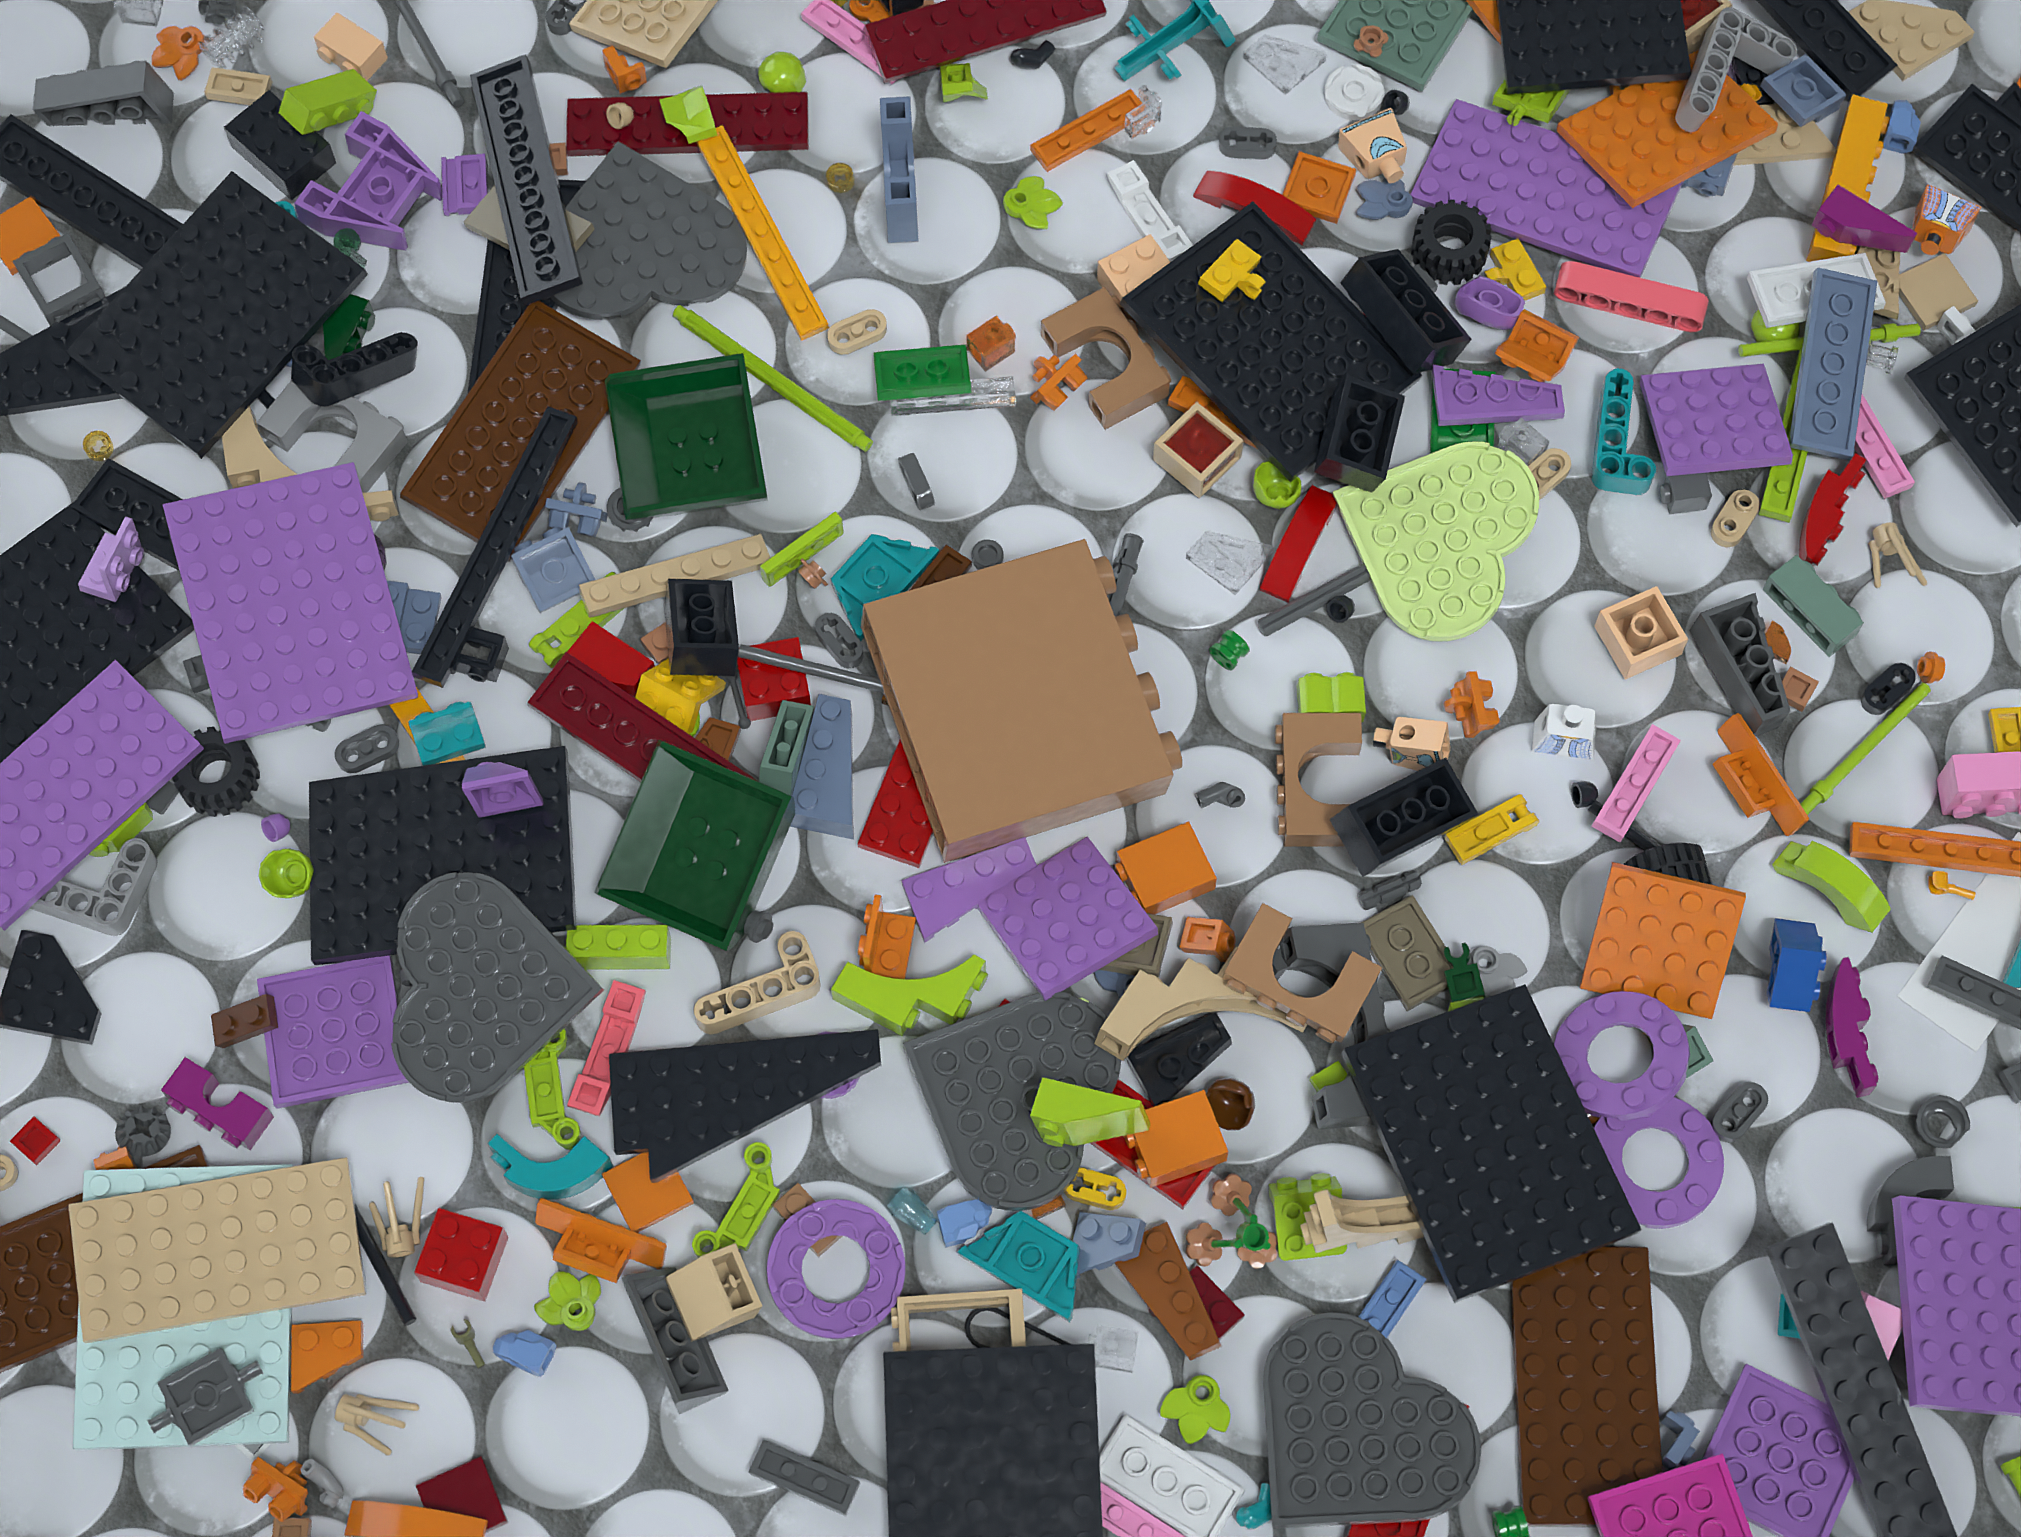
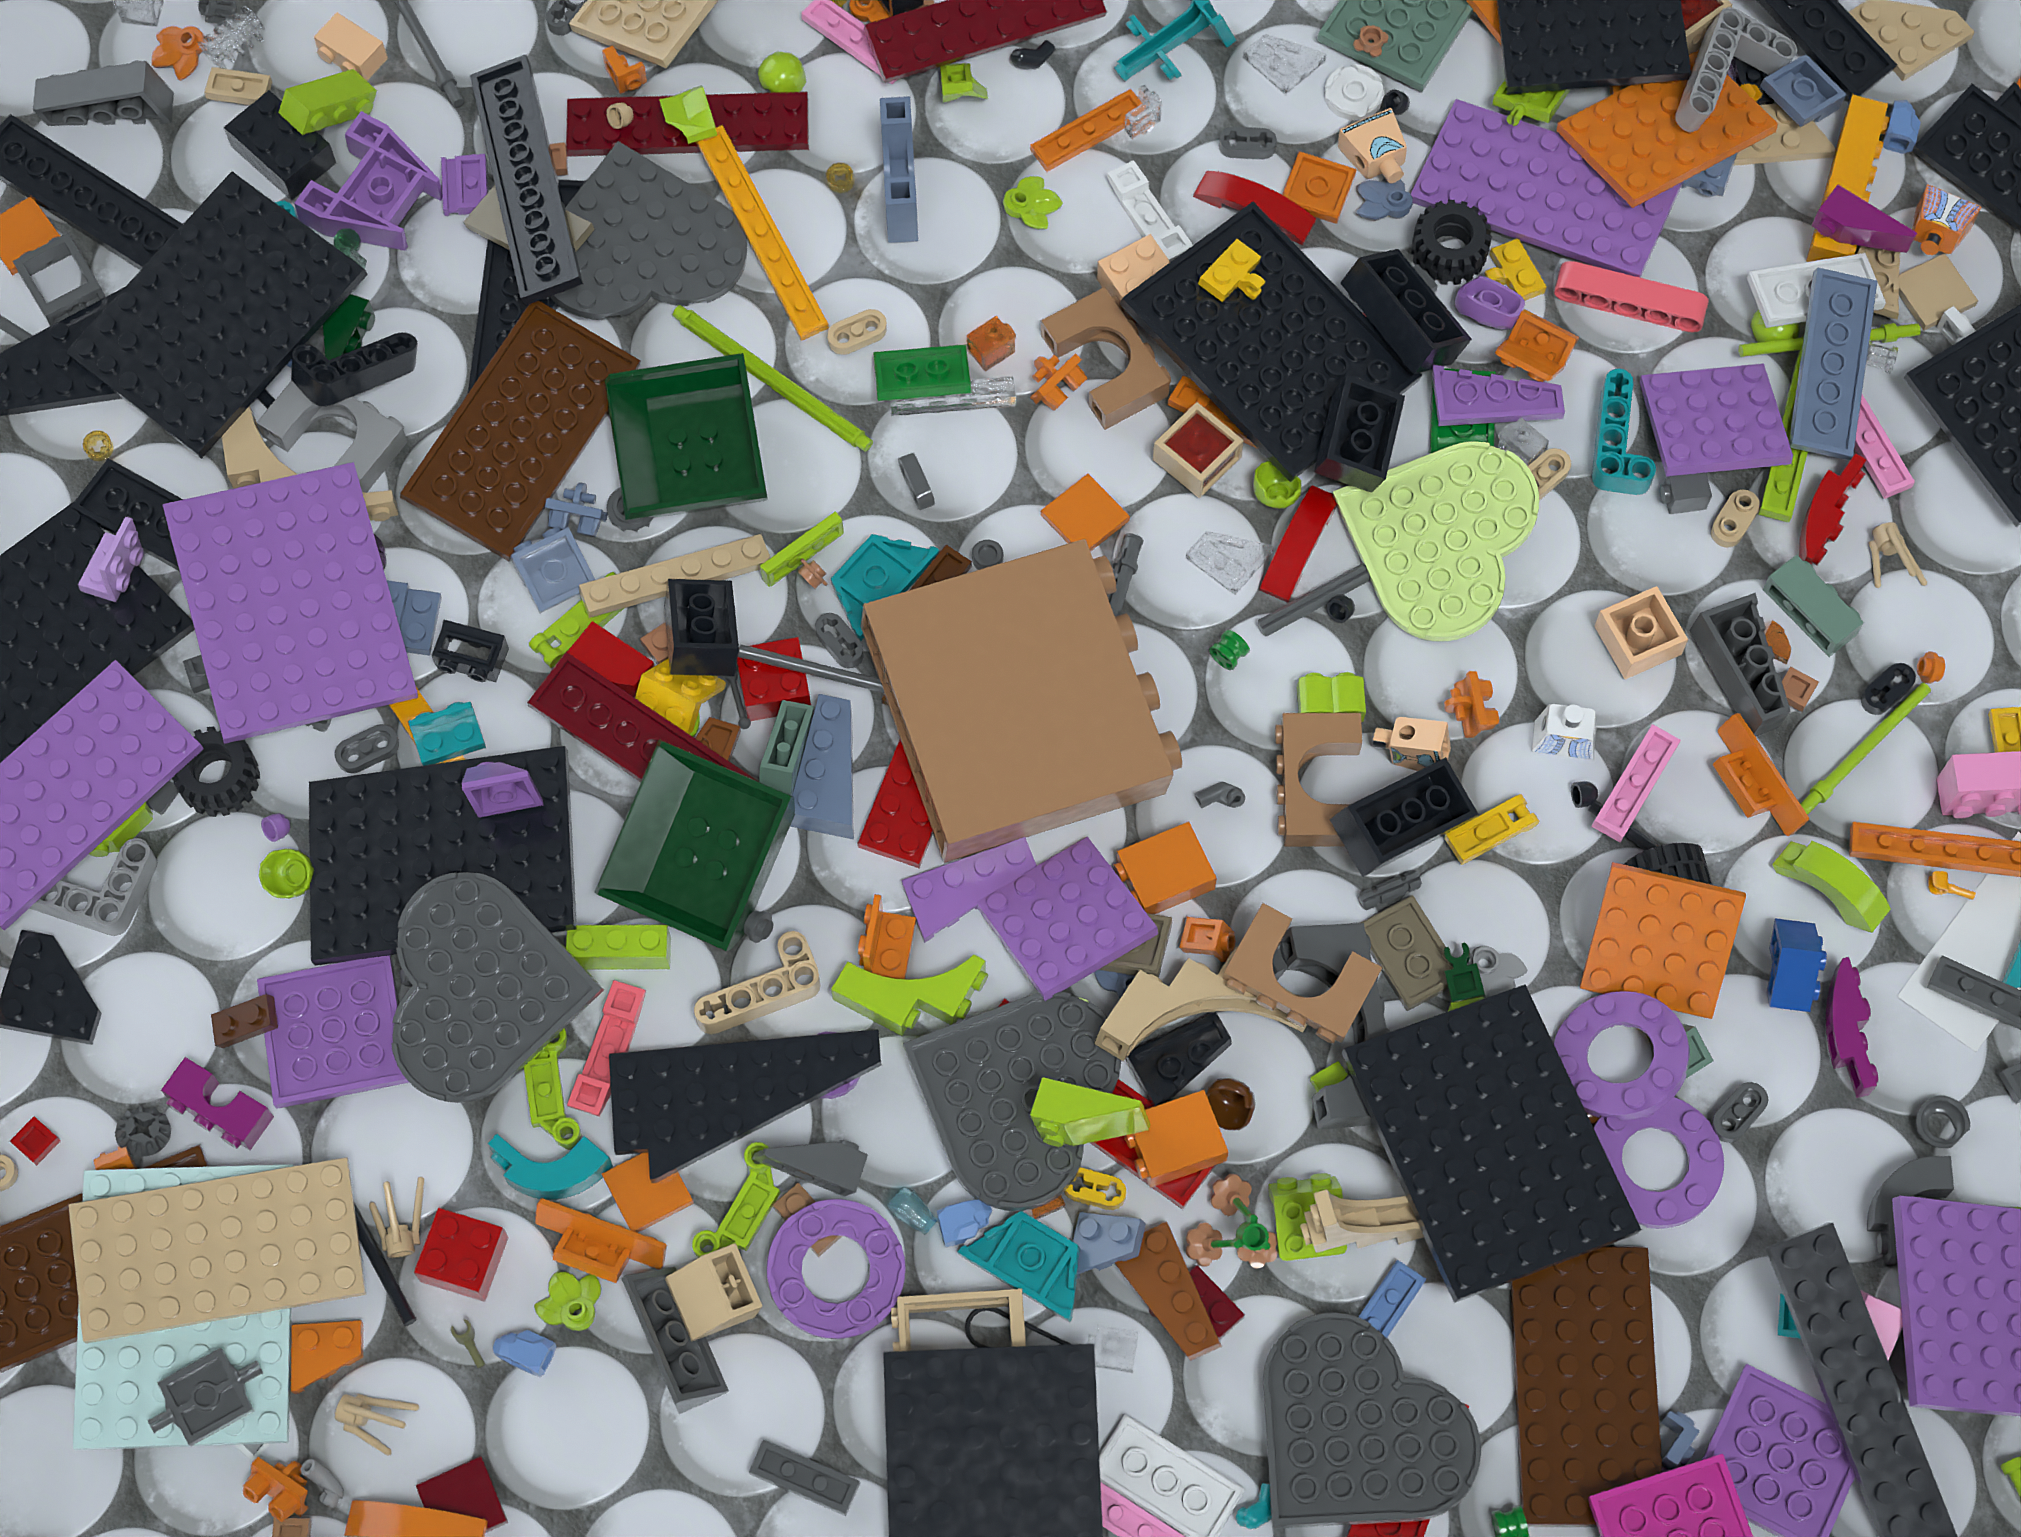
(494, 547): black plate -> none
(826, 1165): none -> dark grey slope
(1085, 513): none -> orange tile
(1196, 1414): lime plate -> none

